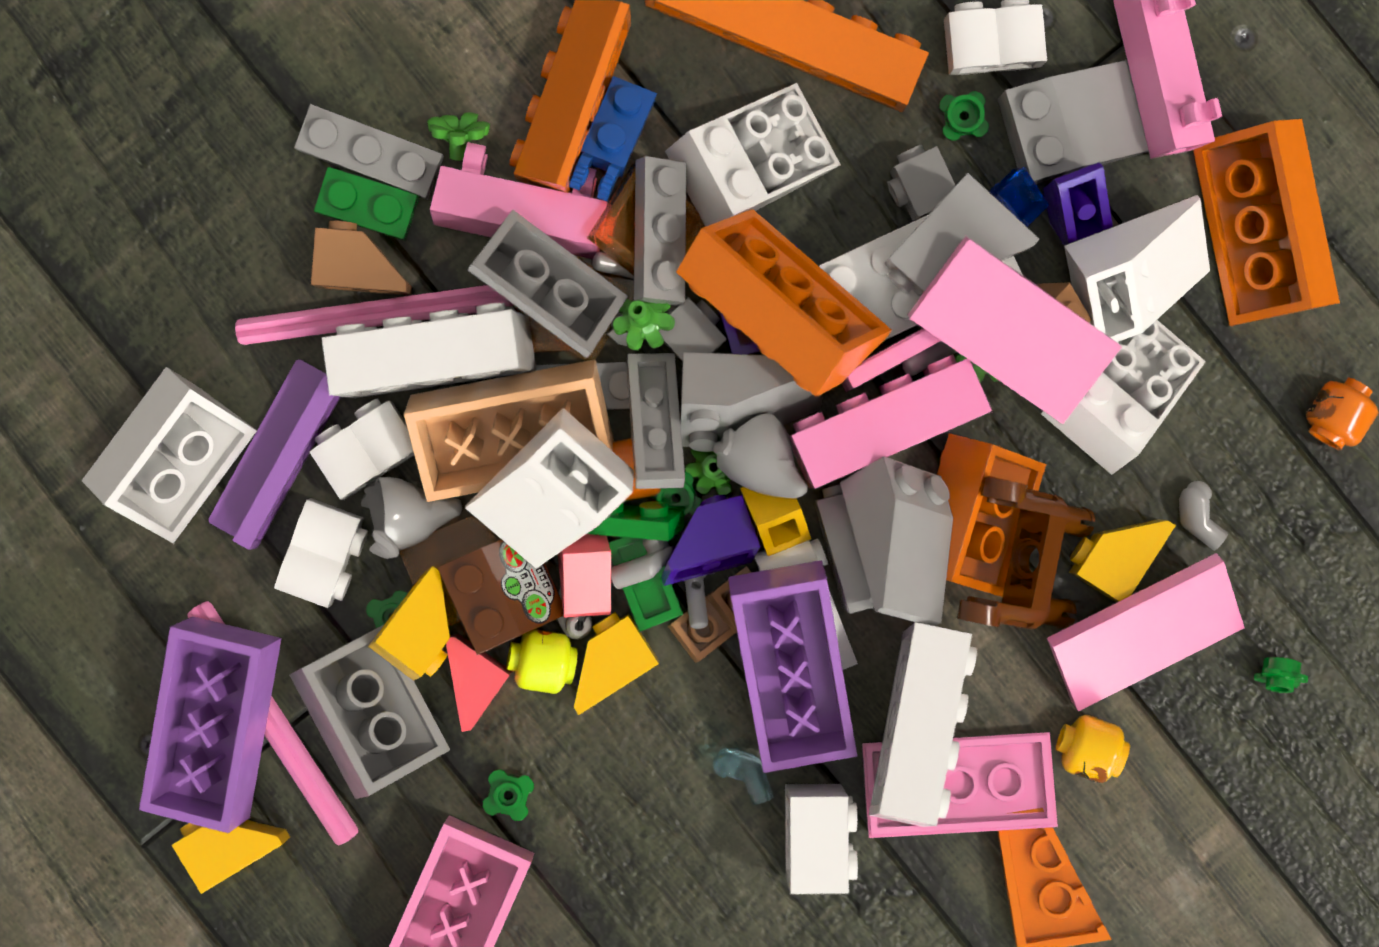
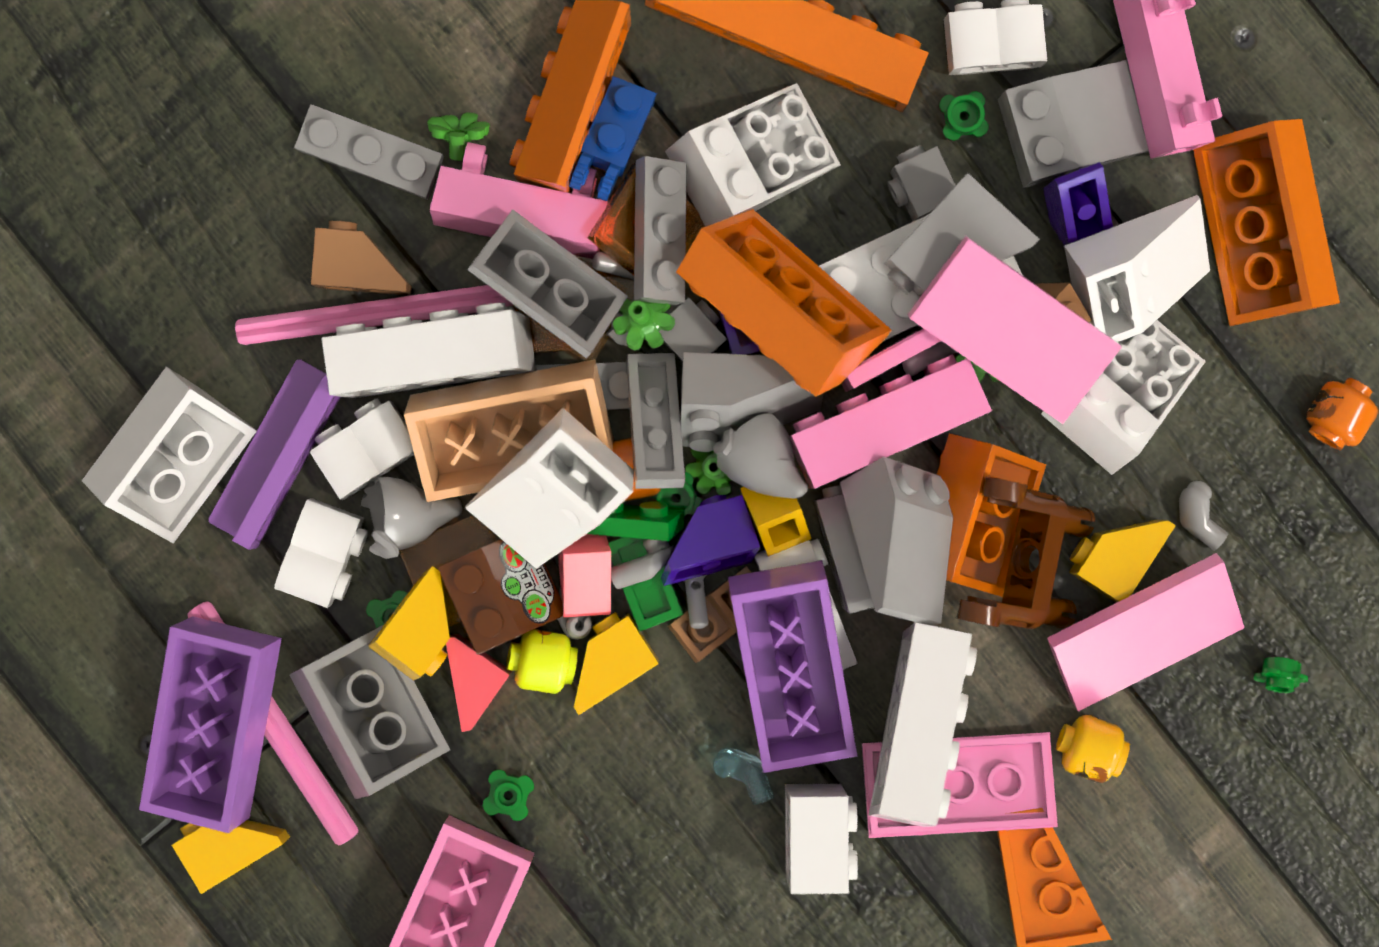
(366, 203): green plate -> none
(1020, 195): clear blue tile -> none

